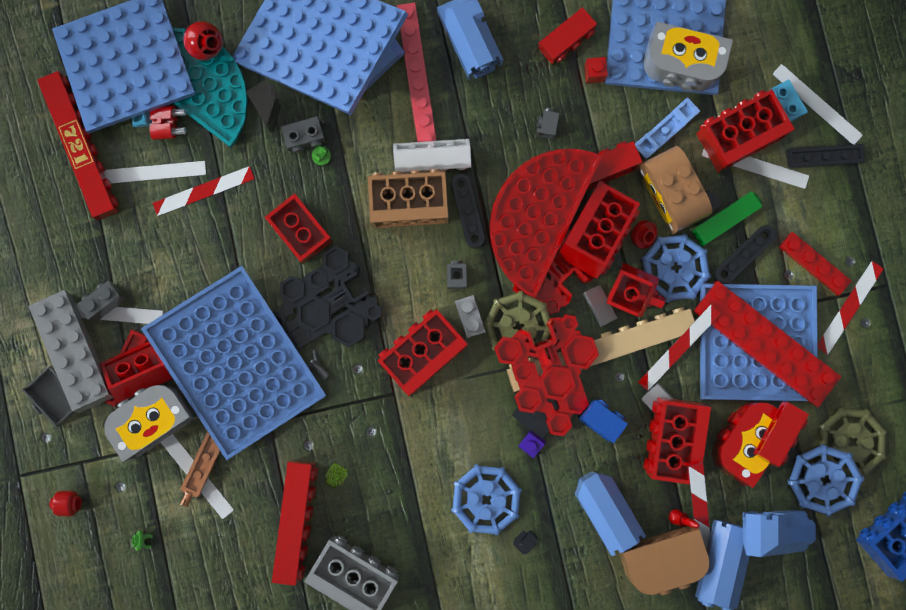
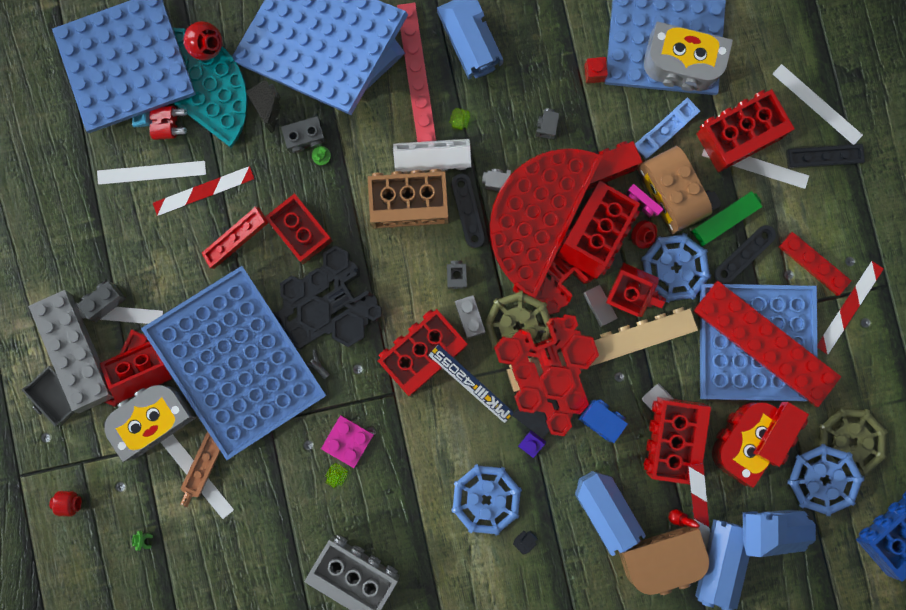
(78, 146): red brick -> none
(234, 237): none -> plate
(294, 521): red brick -> none
(347, 441): none -> dark pink plate
(459, 118): none -> clear neon green piece
(469, 382): none -> sticker
(495, 179): none -> light grey brick
(567, 36): red brick -> none
(649, 206): none -> dark pink plate
(679, 347): sticker -> none
(790, 100): medium azure brick -> none

